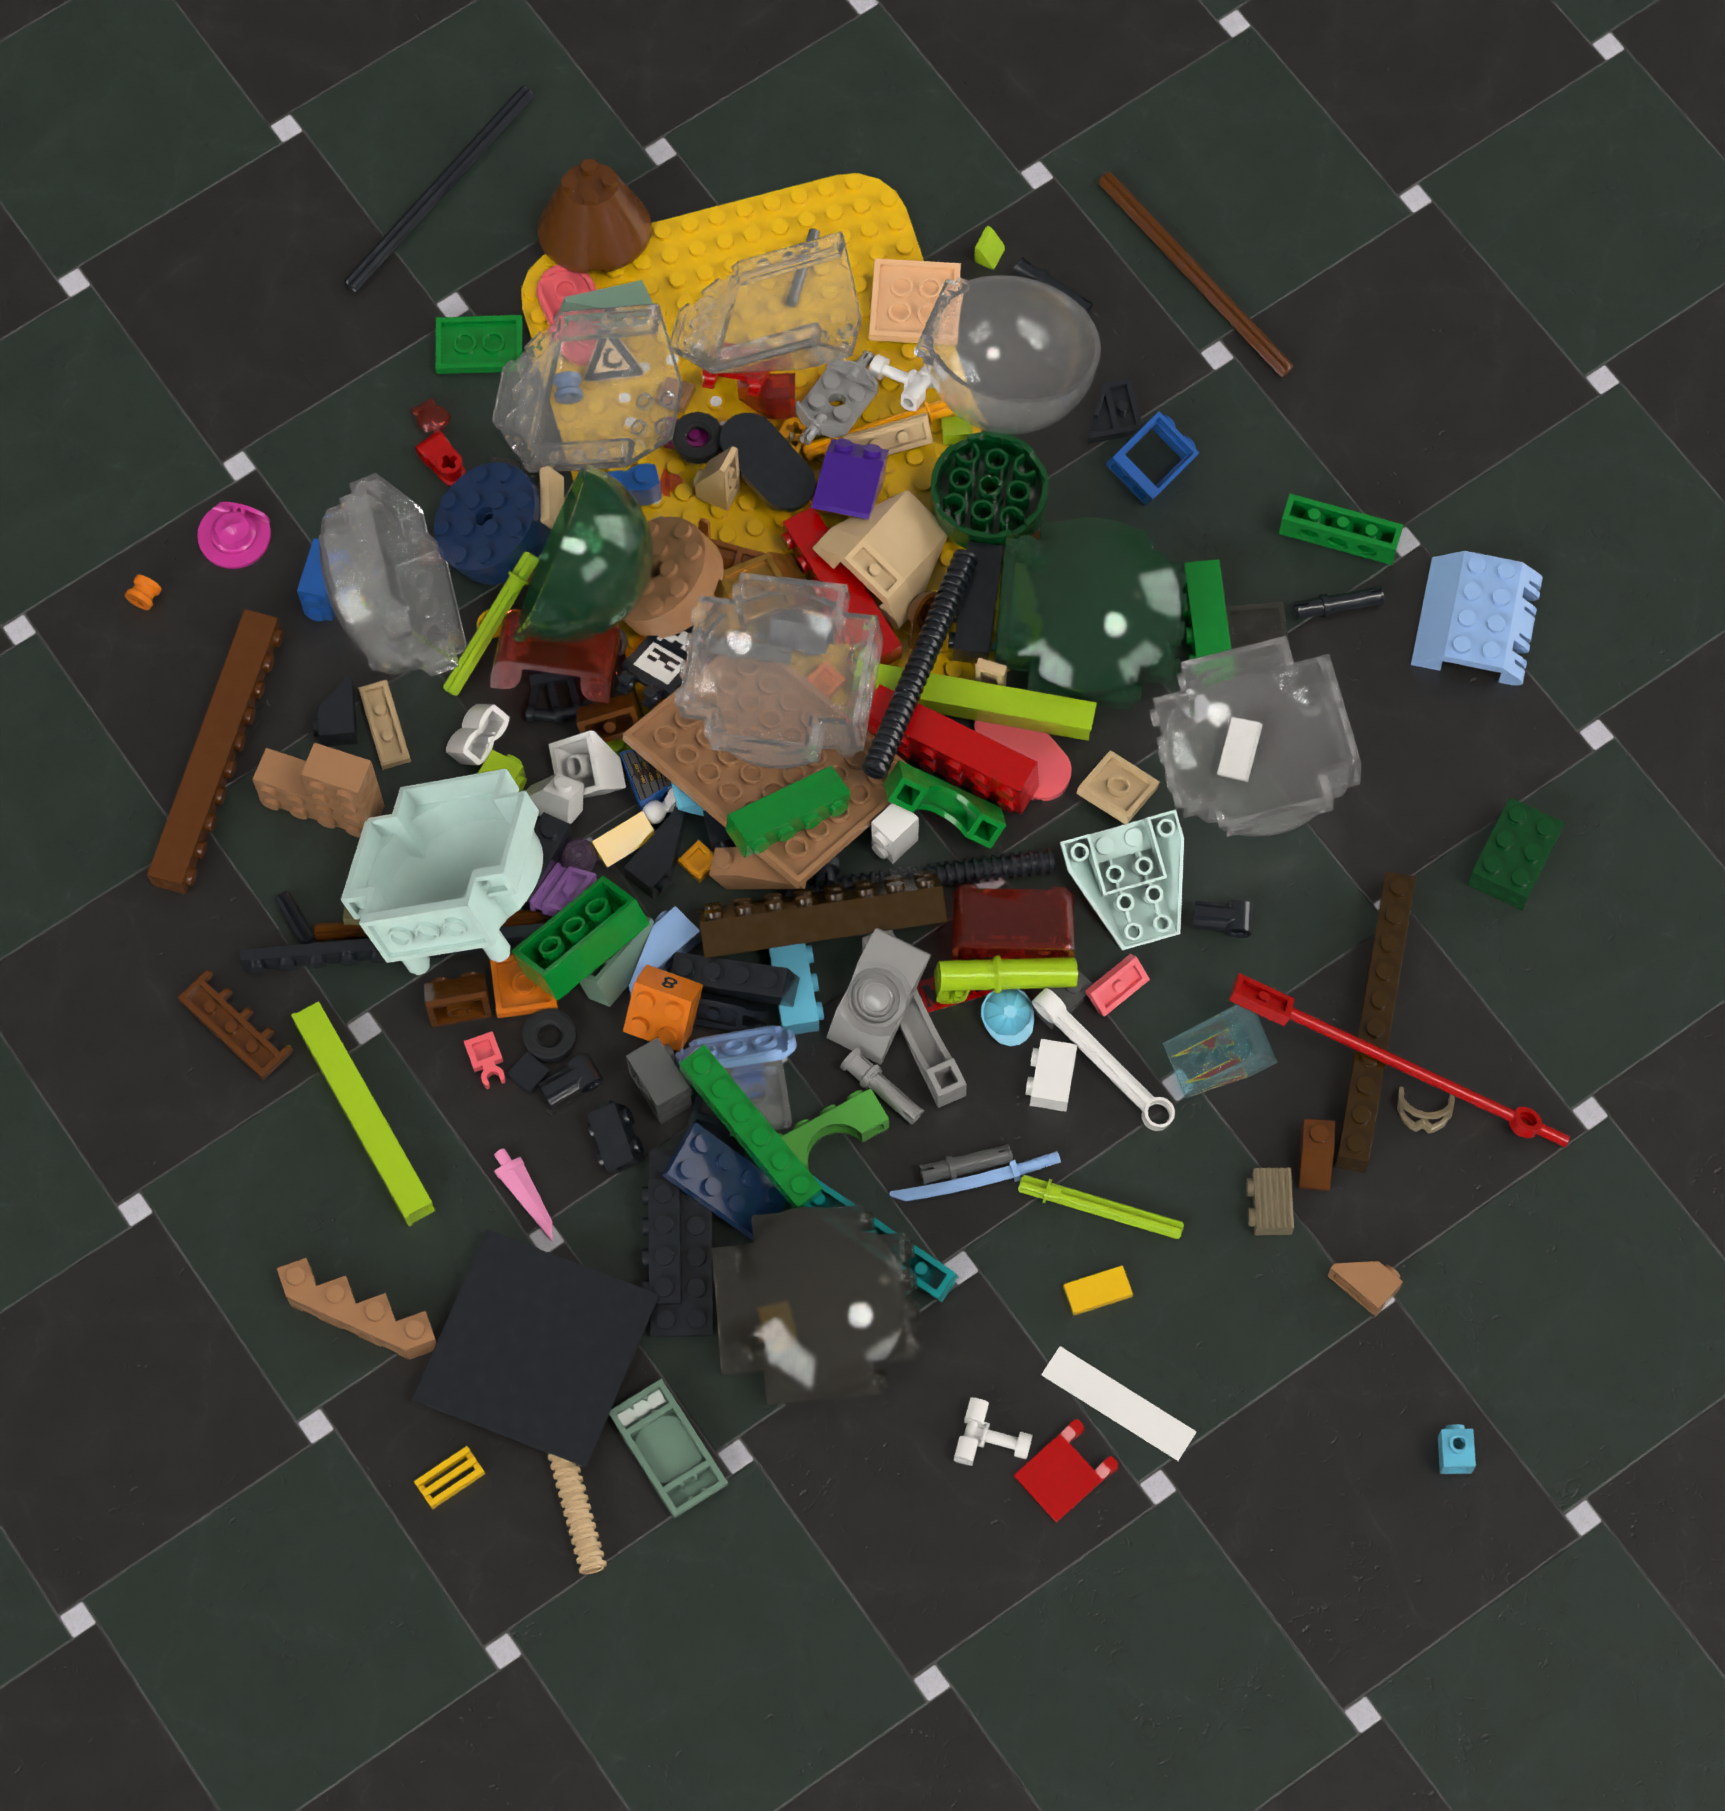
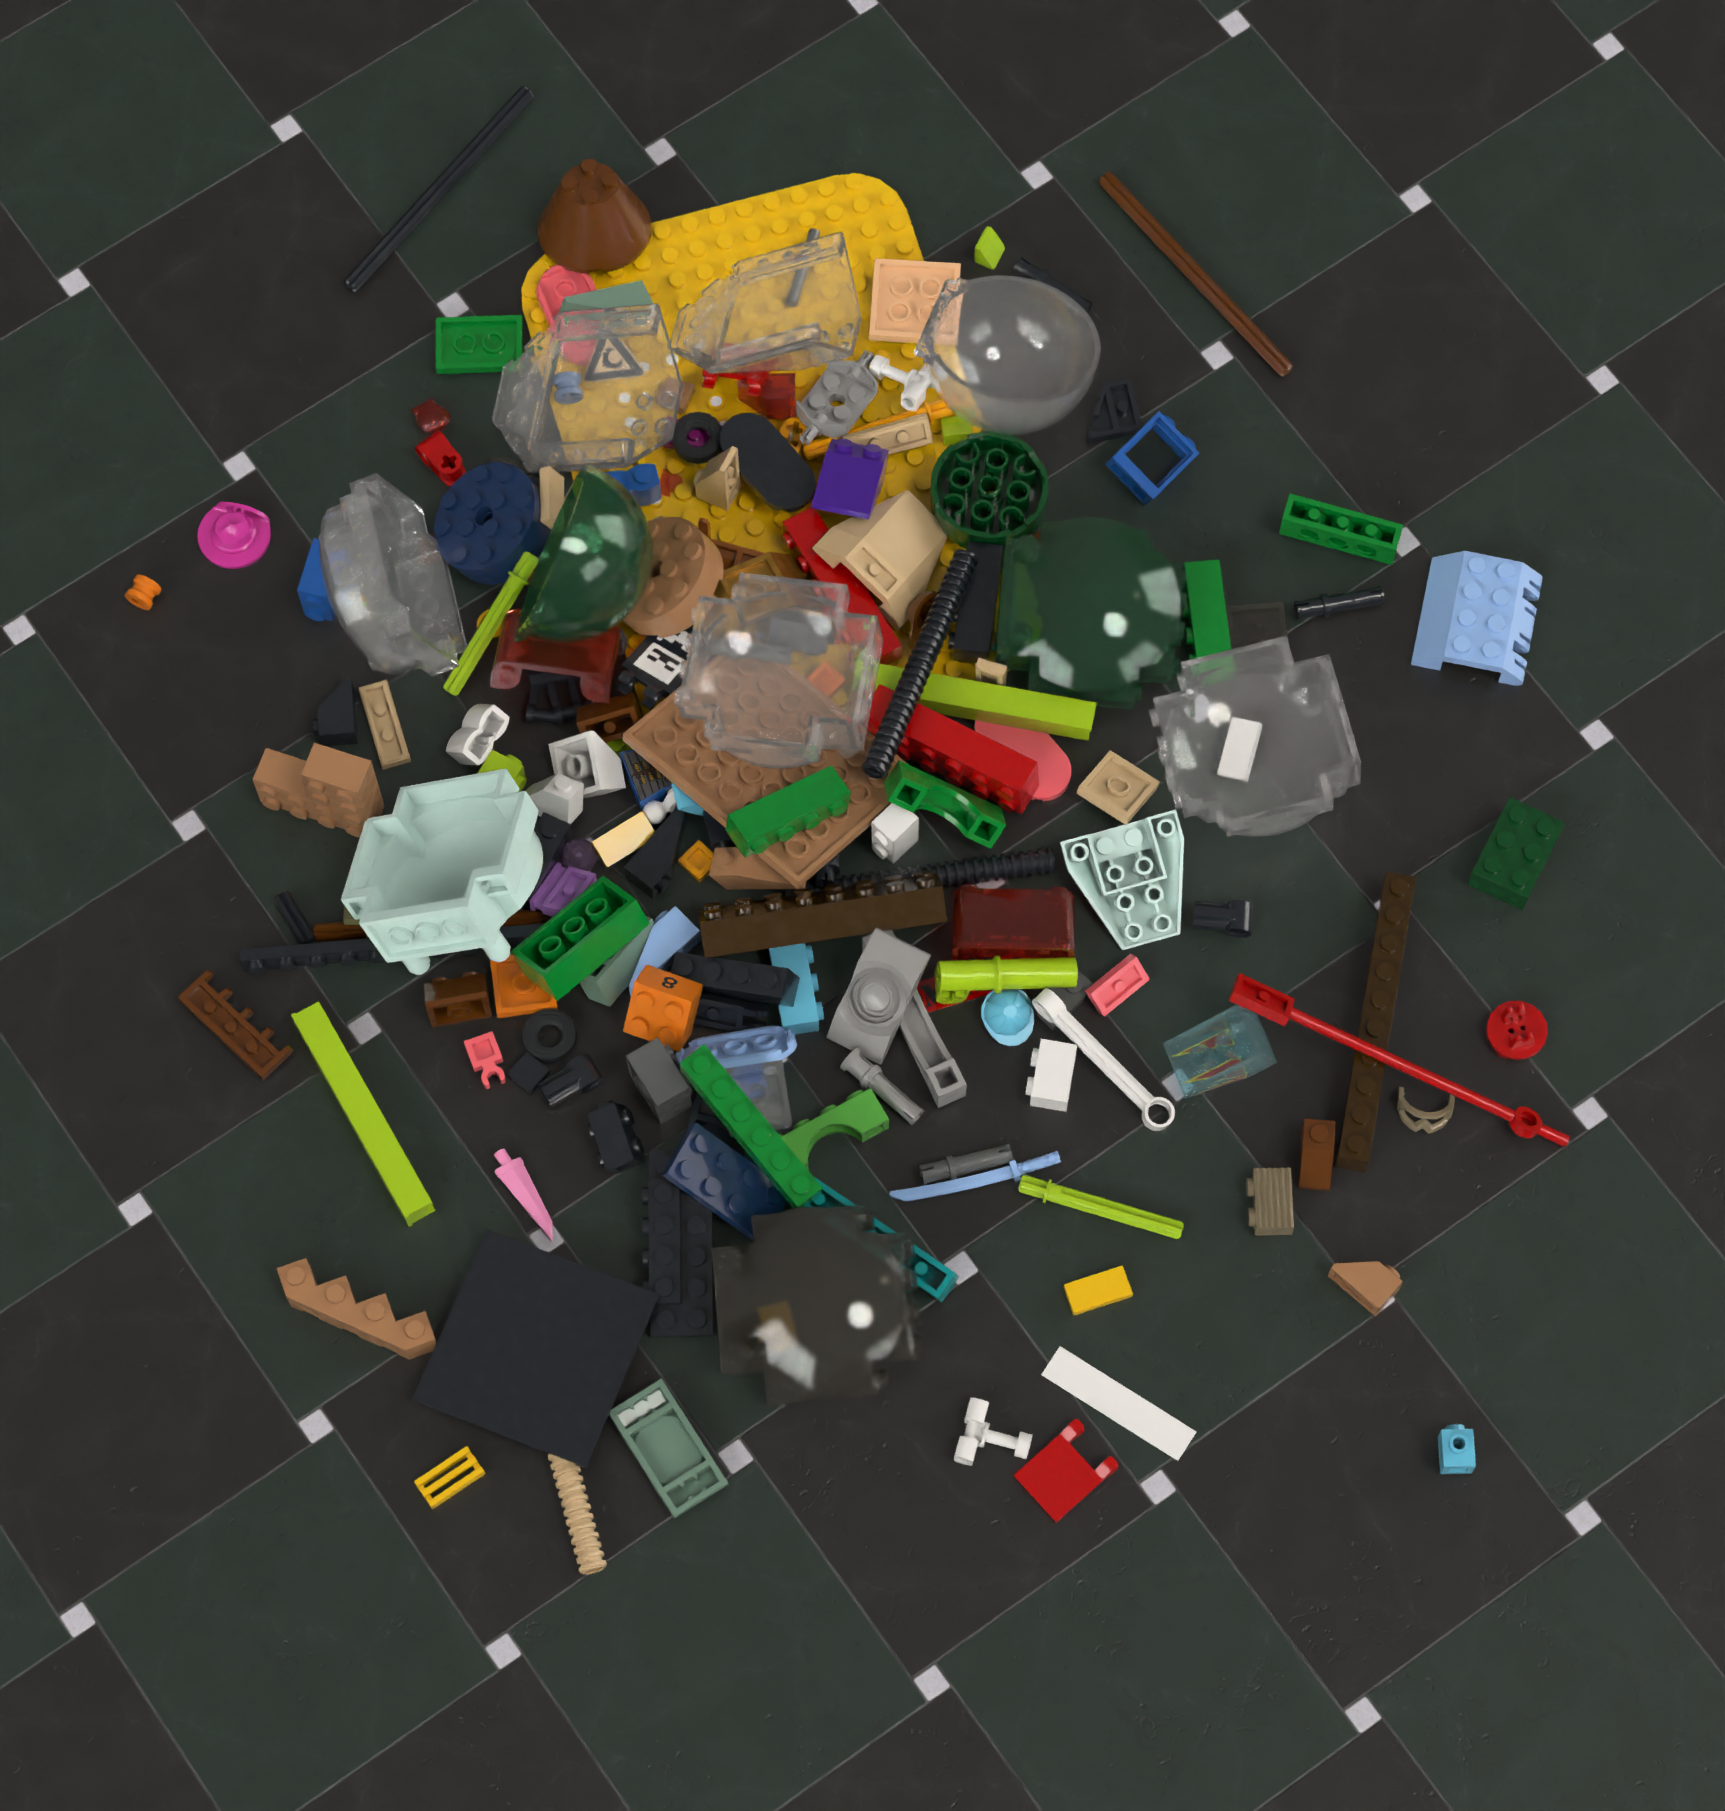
(215, 752): reddish brown brick -> none
(1521, 1043): none -> red plate

